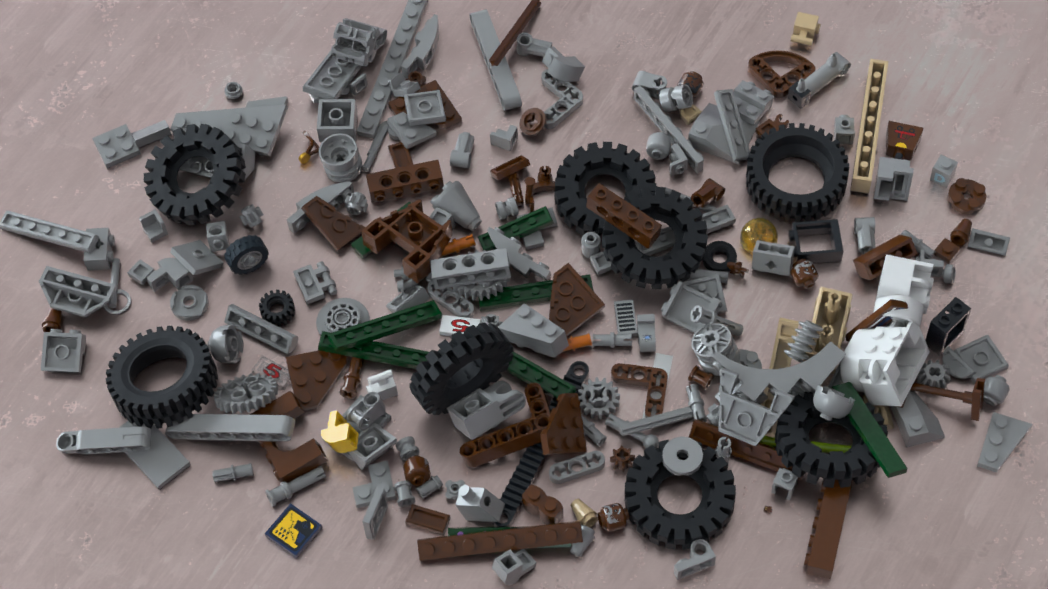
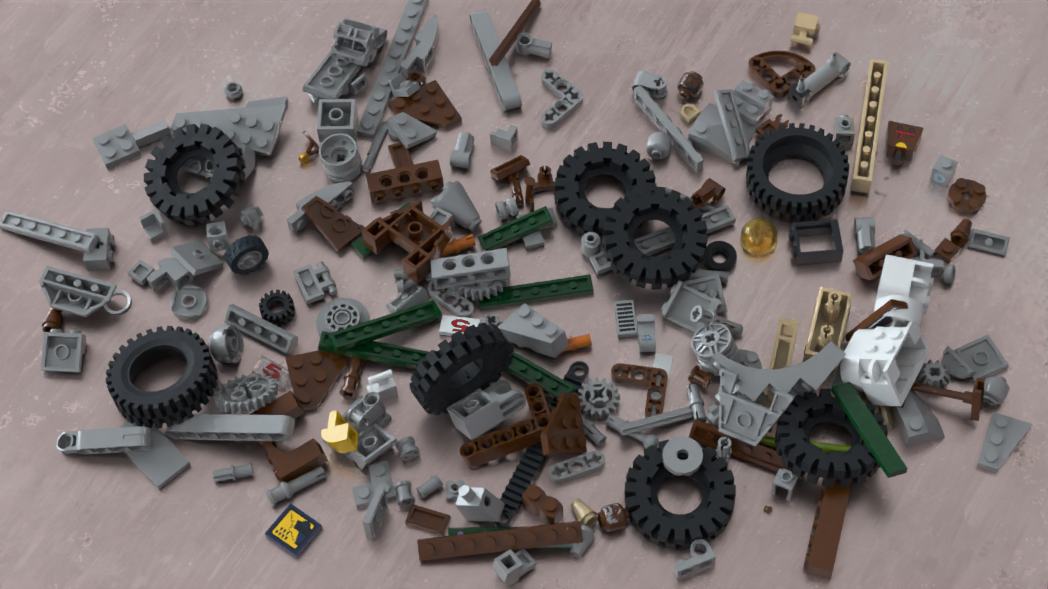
(114, 280): light grey bar -> none
(356, 203): light grey gear -> none
(417, 470): reddish brown head -> none
(424, 107): light grey plate -> none
(520, 262): light grey slope -> none
(529, 116): reddish brown gear -> none
(561, 67): light grey brick -> none
(572, 300): reddish brown plate -> none
(612, 340): light grey pin -> none
(622, 453): reddish brown gear -> none
(623, 216): reddish brown brick -> none
(676, 98): light grey wheel -> none
(678, 159): light grey bracket -> none
(736, 268): reddish brown plant -> none
(773, 257): light grey brick -> none
(803, 341): light grey piece -> none
(804, 273): reddish brown head -> none
(831, 403): light grey cylinder -> none
(893, 179): light grey plate -> none
(947, 327): black window -> none

